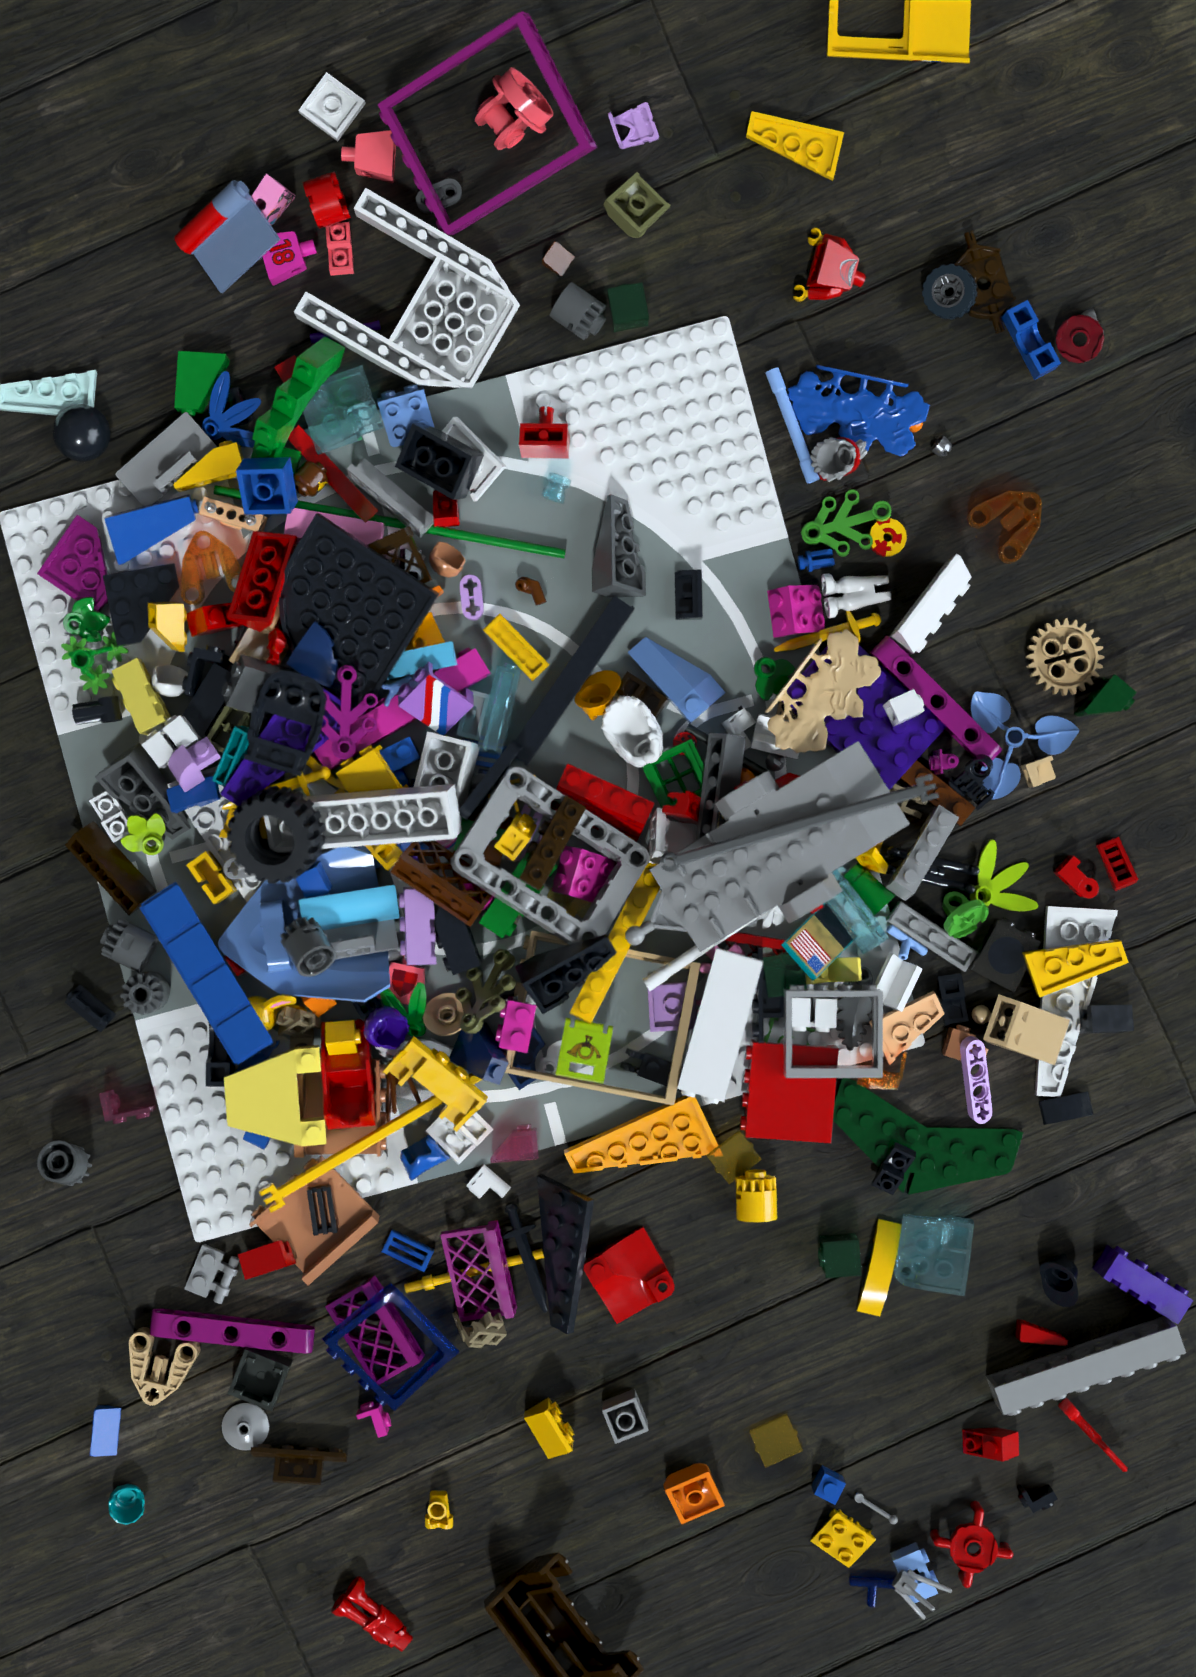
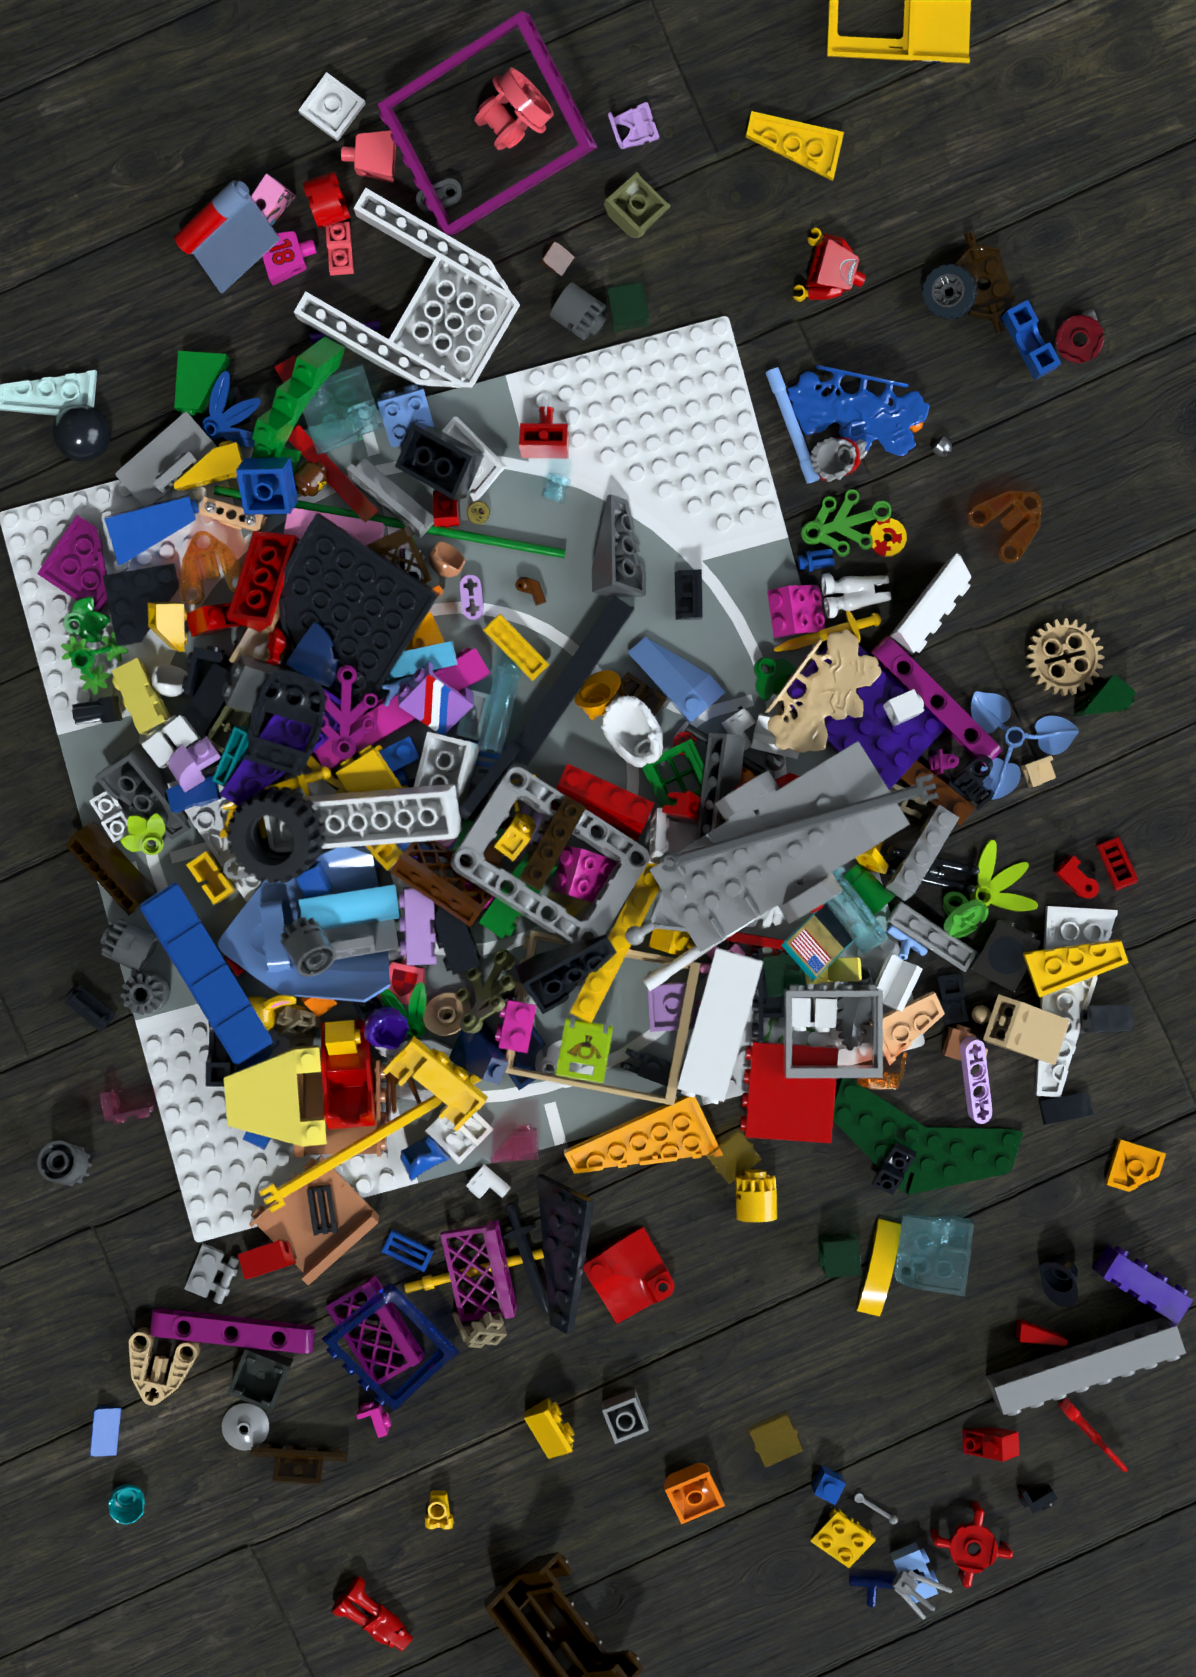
(478, 512): none -> clear smoke tile
(671, 941): none -> yellow slope
(1133, 1165): none -> light orange plate

